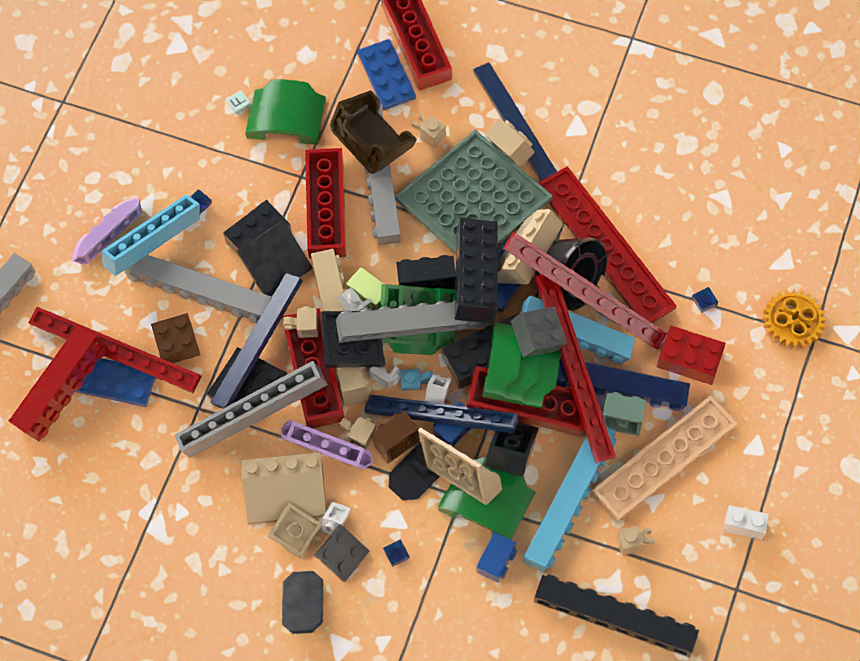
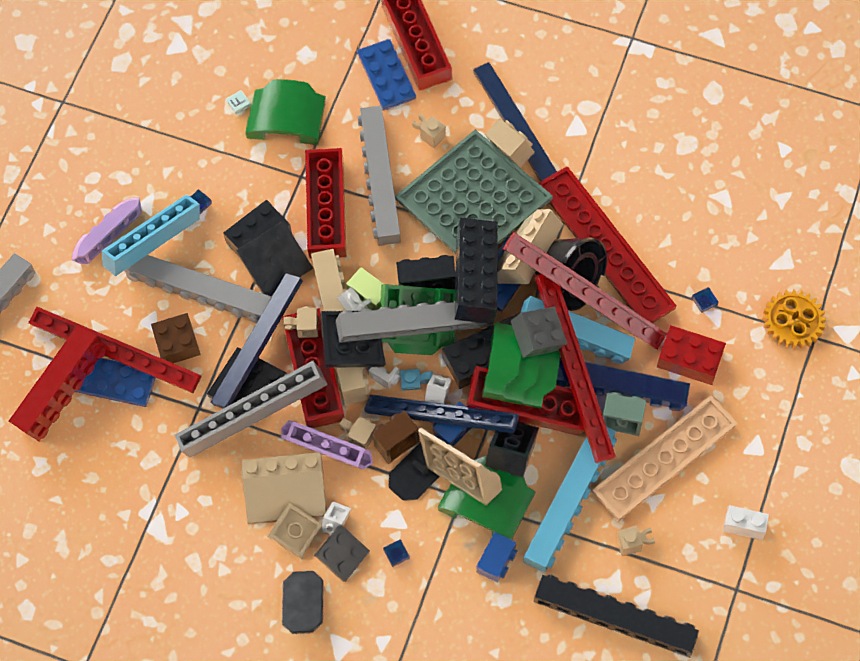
(367, 133): dark brown windscreen -> none

